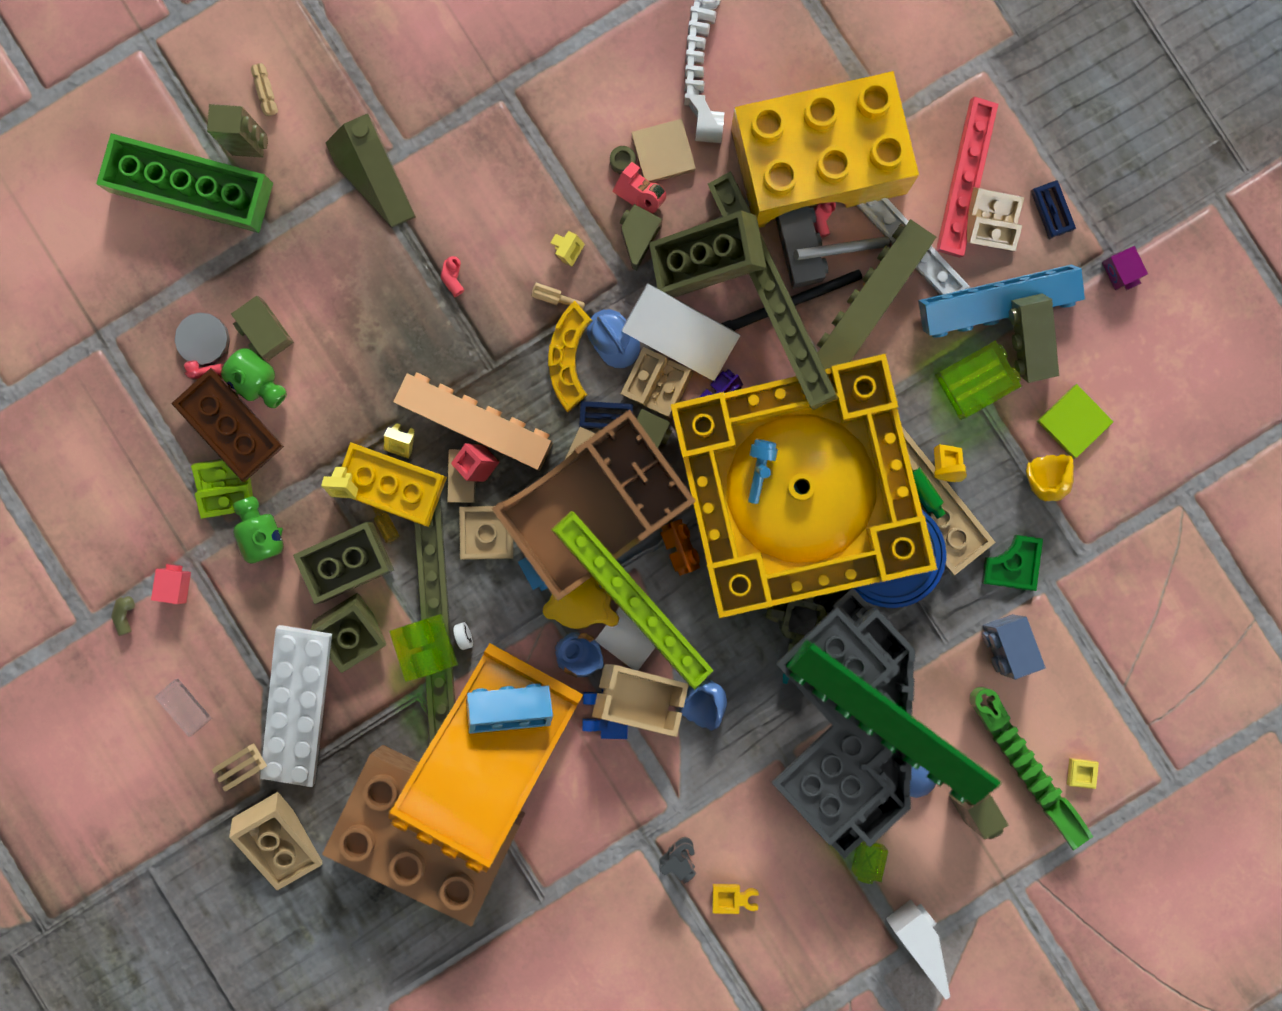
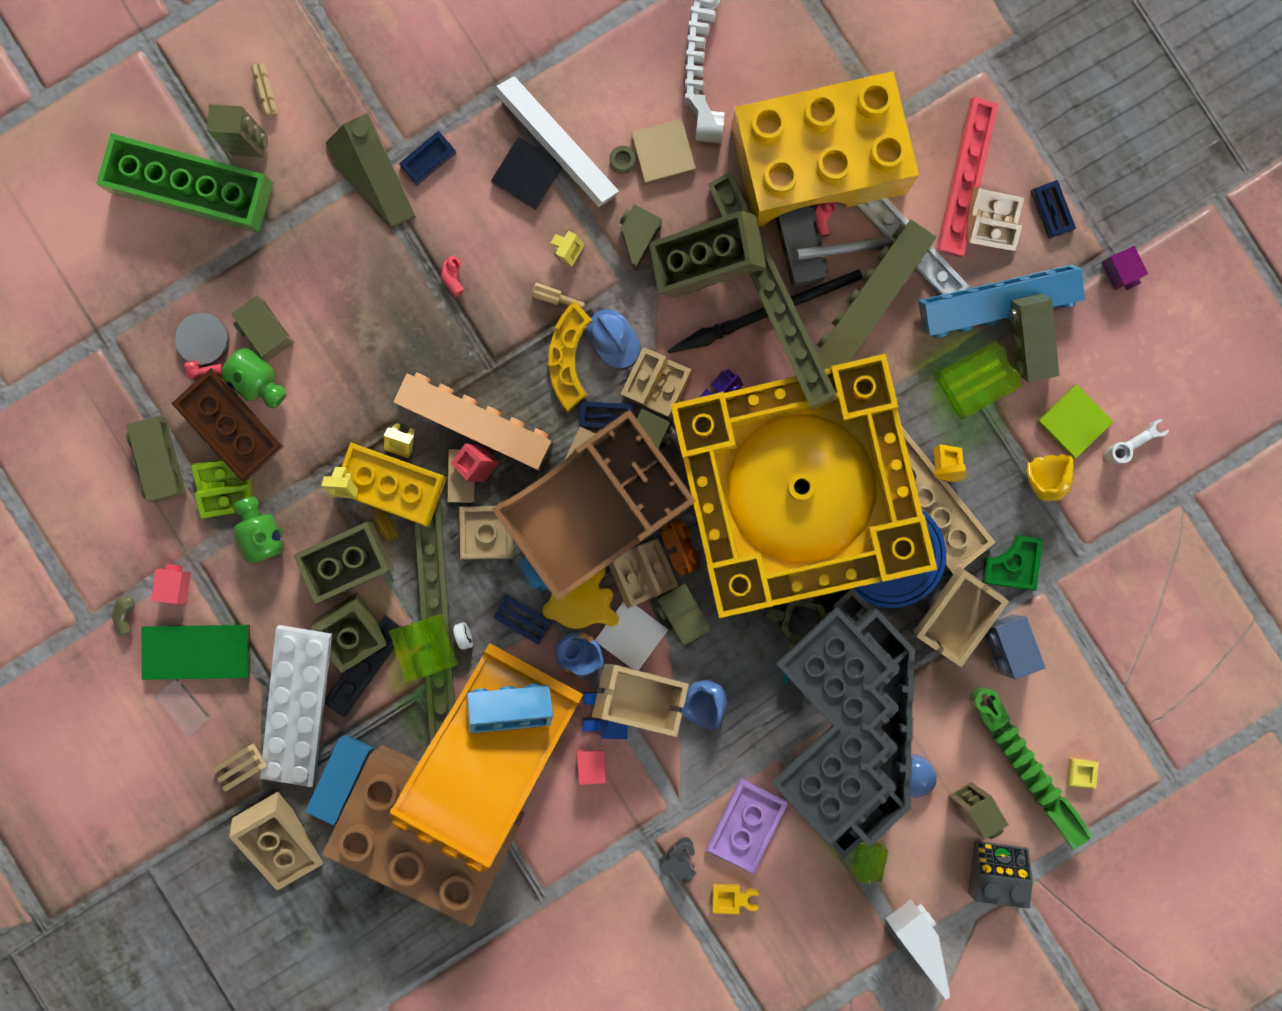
(155, 459): none -> olive brick
(195, 652): none -> green tile
(338, 779): none -> dark azure brick
(358, 677): none -> black tile
(427, 158): none -> dark blue tile
(503, 608): none -> dark blue tile
(526, 173): none -> black tile
(556, 141): none -> white tile
(591, 767): none -> coral panel
(632, 599): lime tile -> none
(639, 190): coral leg -> none
(643, 573): none -> tan slope
(680, 332): white tile -> none
(683, 615): none -> olive brick
(746, 825): none -> lavender tile
(763, 451): dark azure piece -> none
(892, 723): green slope -> none
(927, 494): green cylinder -> none
(960, 616): none -> tan piece
(1001, 875): none -> dark grey slope
(1124, 450): none -> white brick

